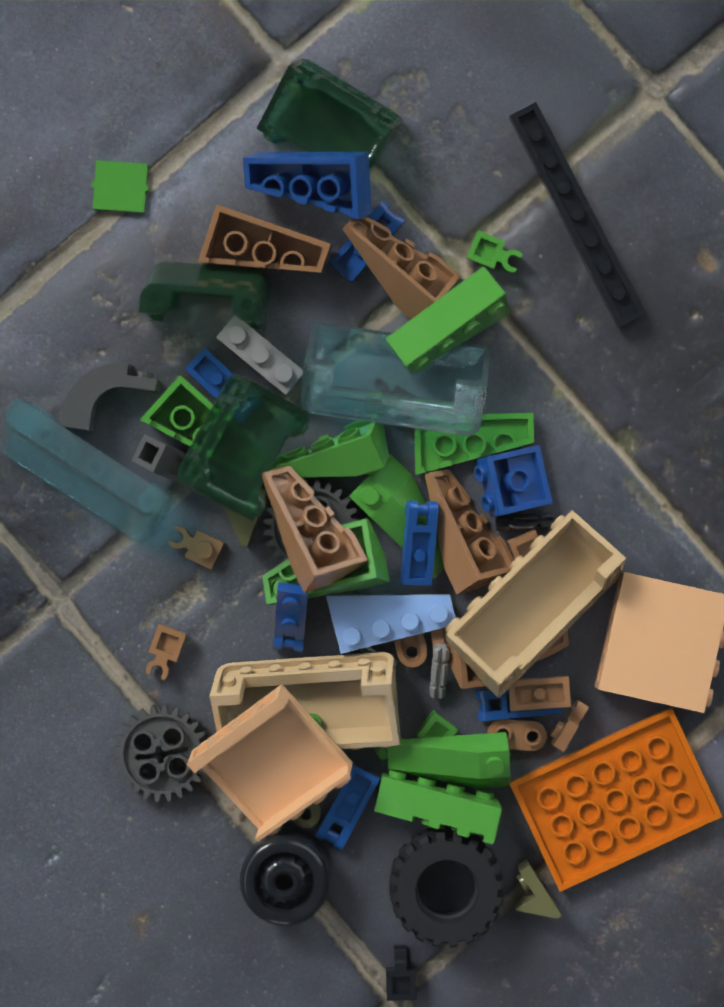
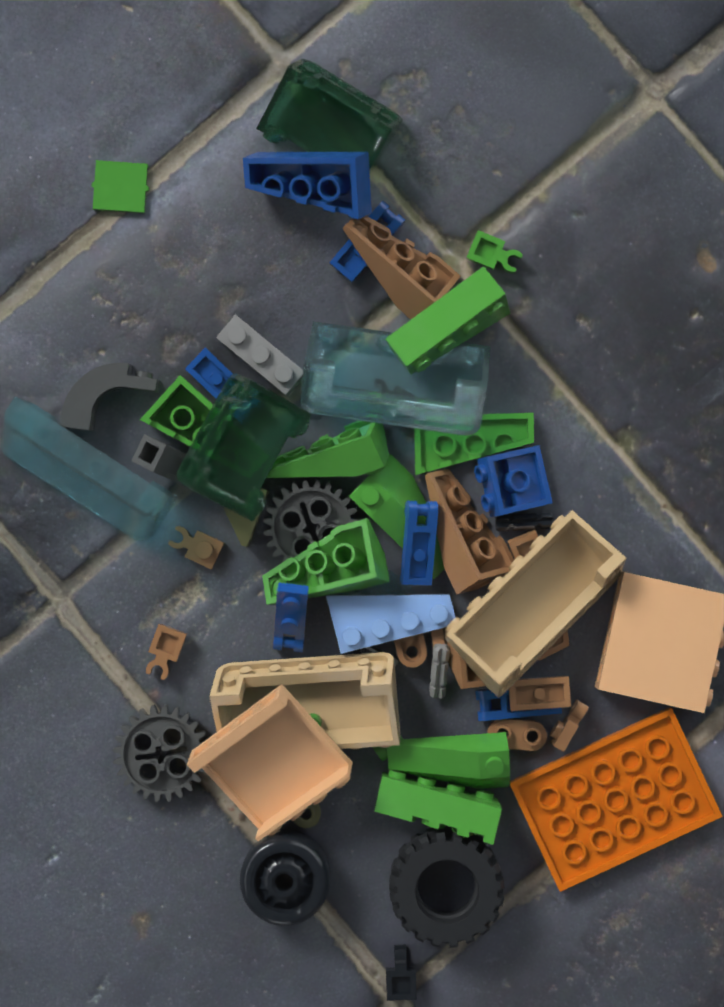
(245, 286): clear green windscreen -> none
(251, 242): medium nougat wedge -> none
(314, 540): medium nougat wedge -> none
(348, 806): blue plate -> none
(436, 726): bright green plate -> none
(538, 900): olive slope -> none
(576, 215): black plate -> none

